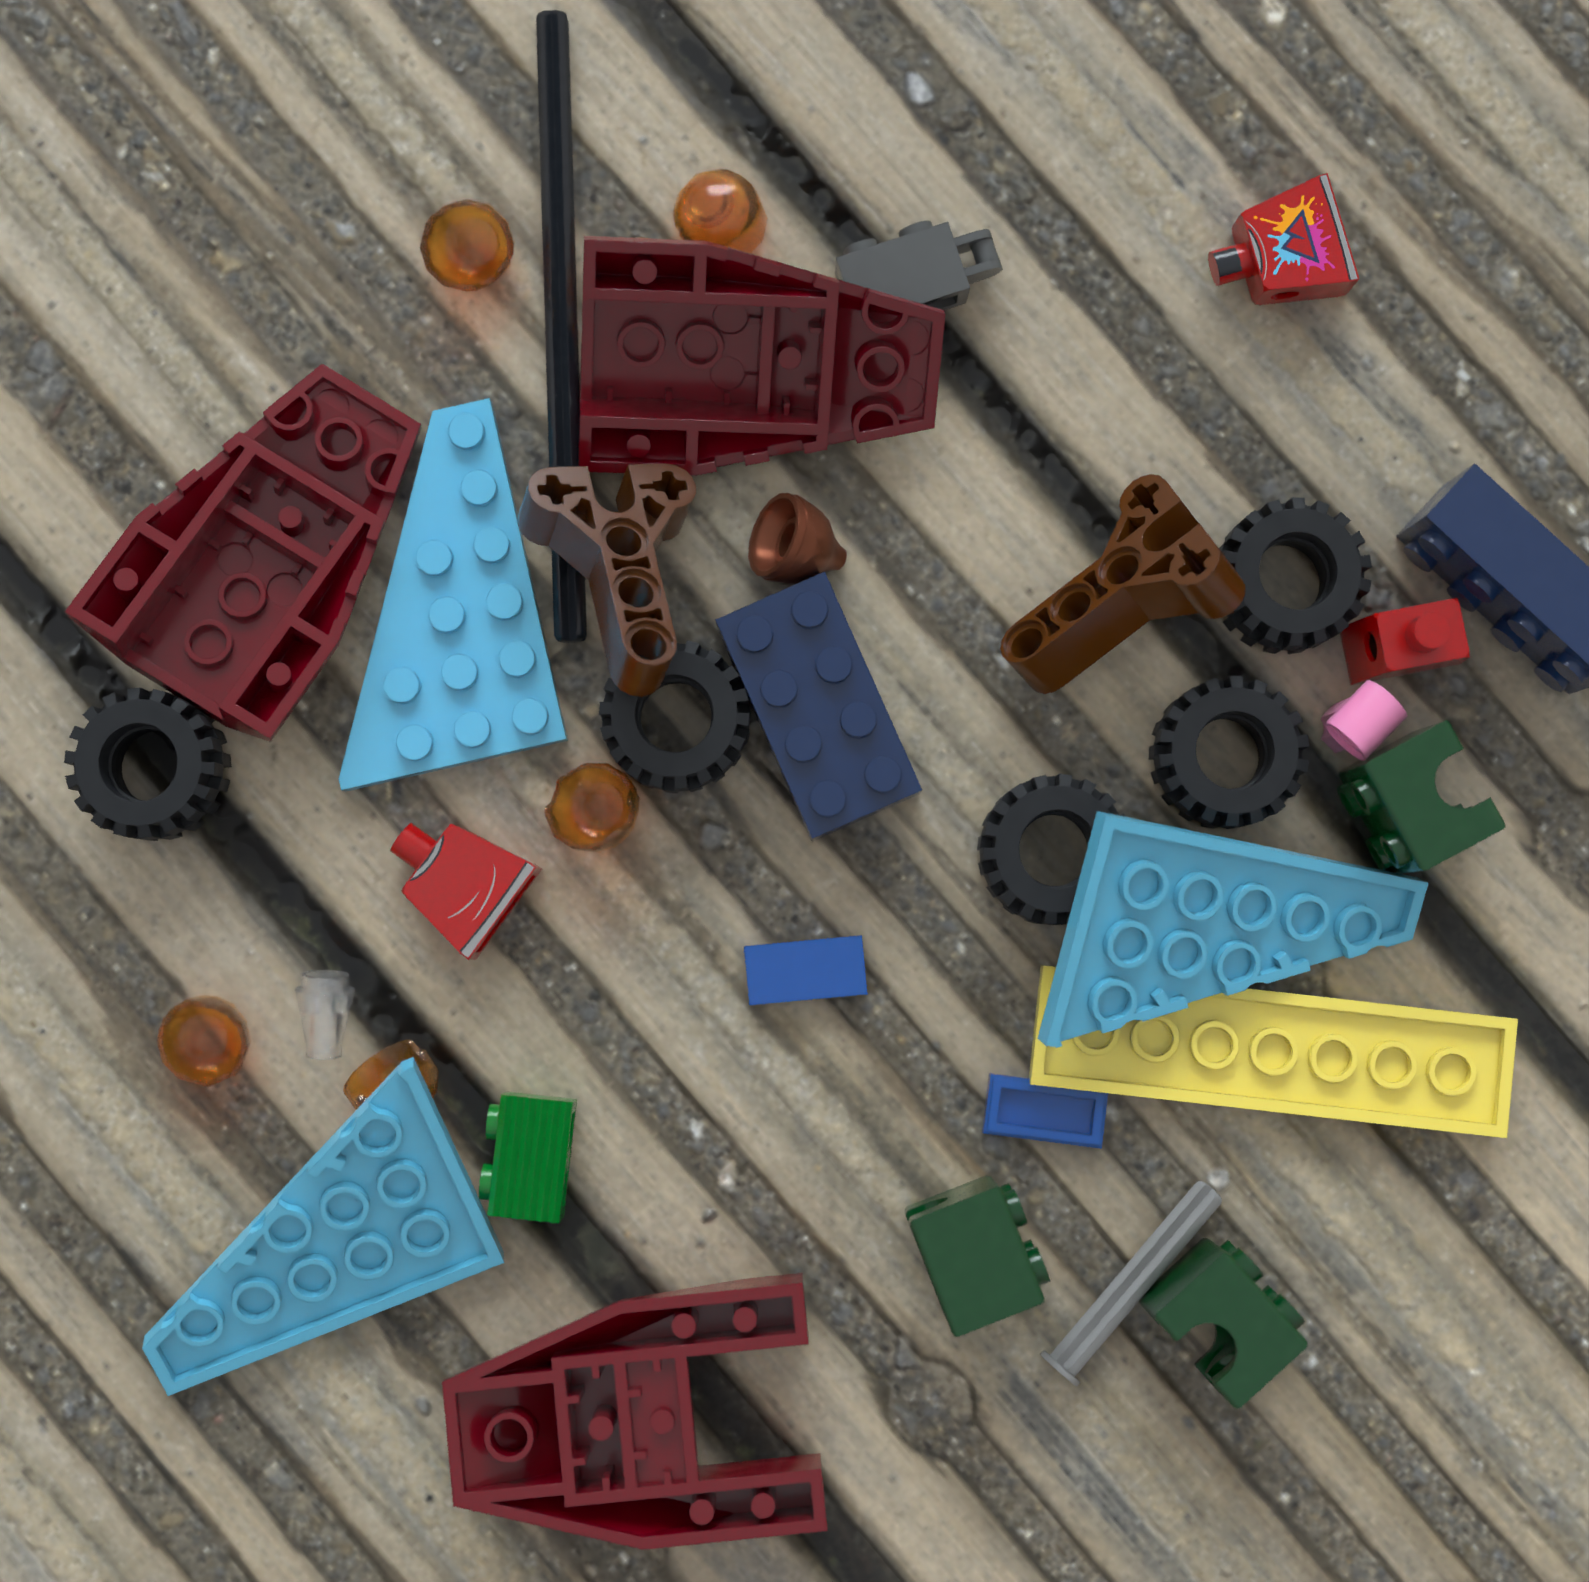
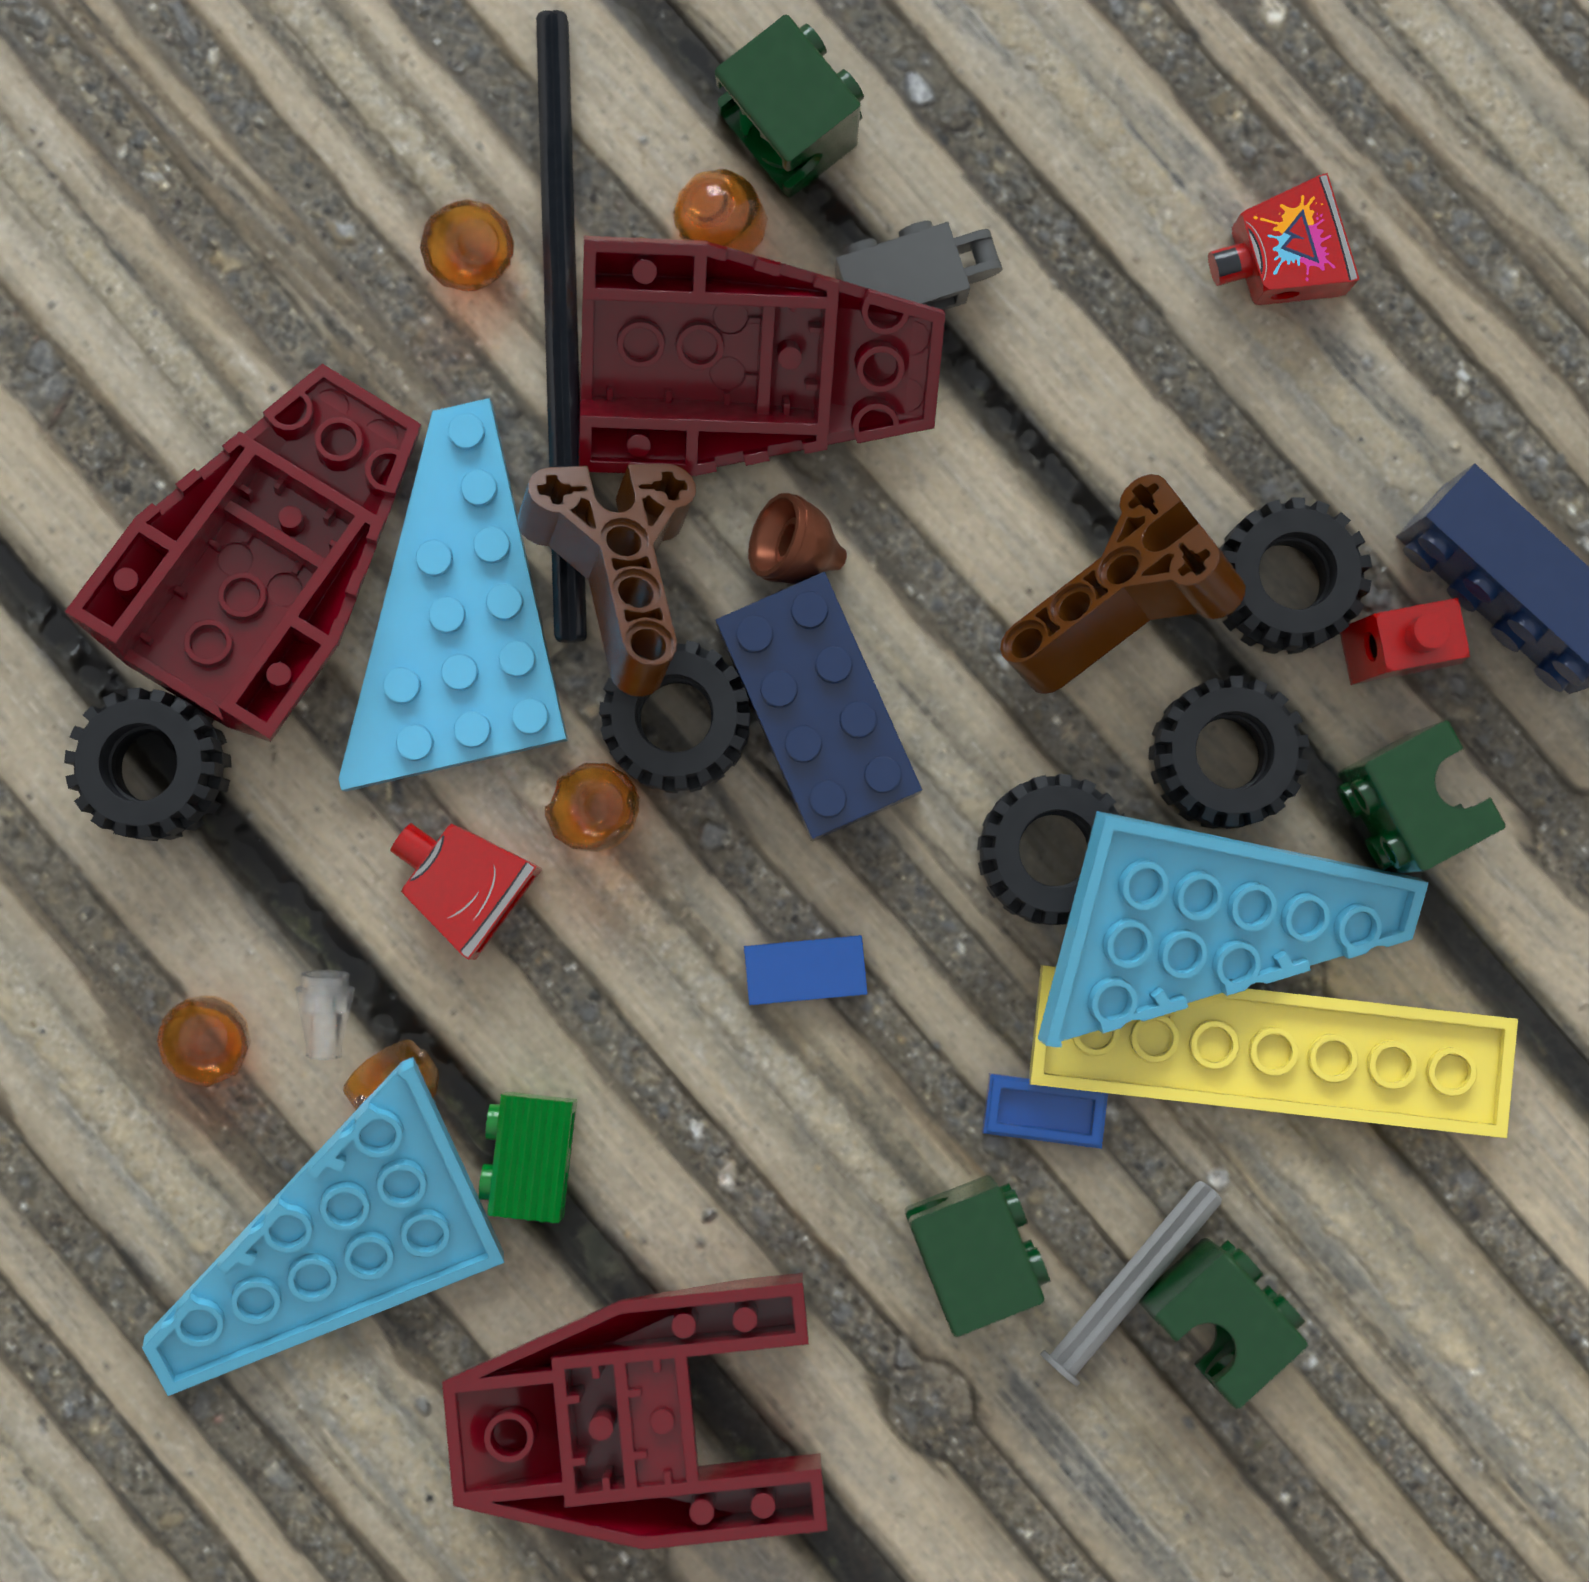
(790, 104): none -> dark green piece
(1362, 721): bright pink piece -> none

